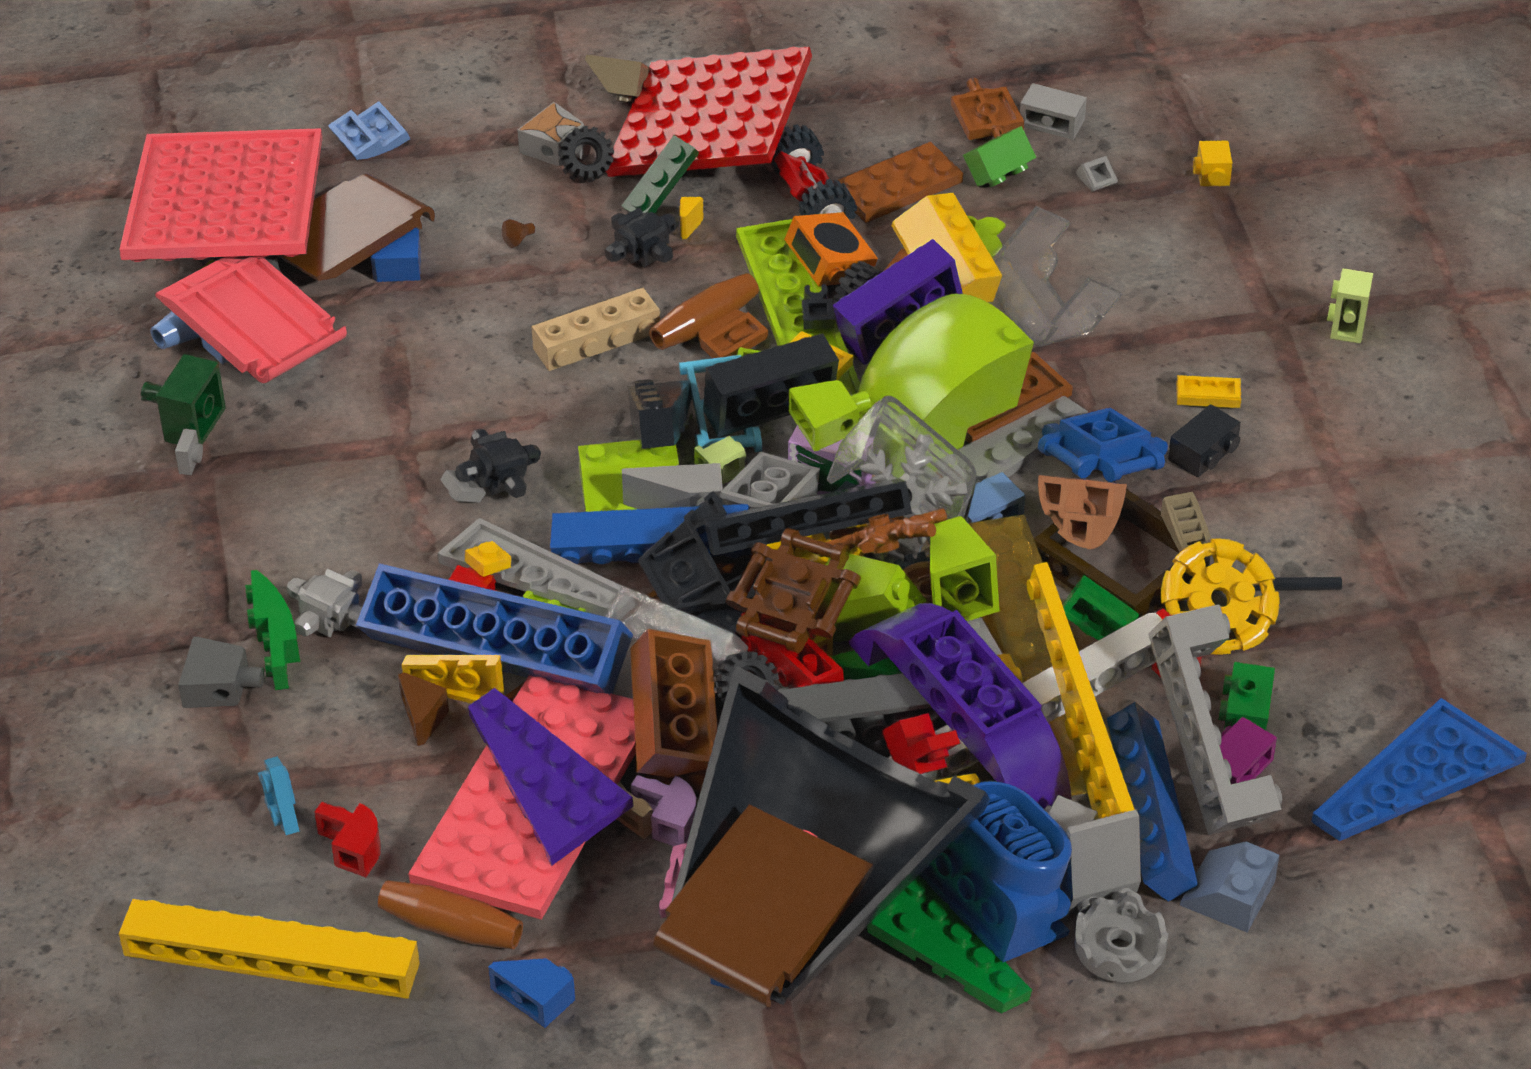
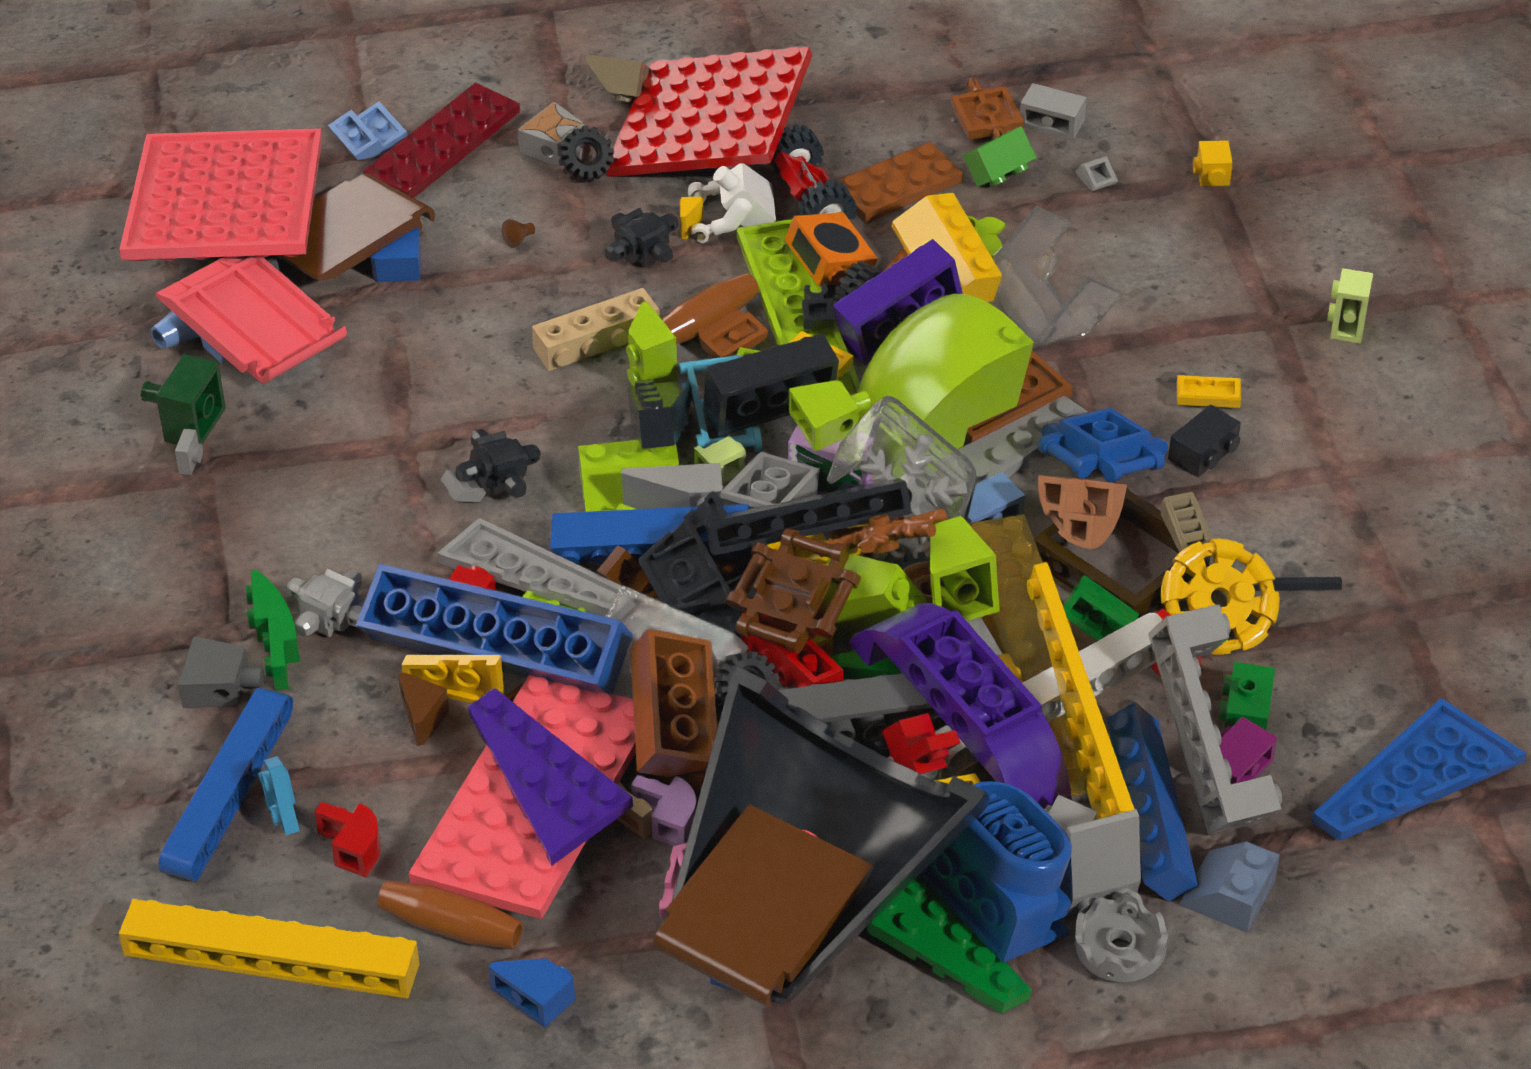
(226, 784): none -> blue beam
(444, 139): none -> dark red plate
(487, 558): yellow plate -> none
(625, 571): none -> reddish brown bracket
(651, 348): none -> lime slope
(661, 176): plate -> none
(744, 196): none -> white torso

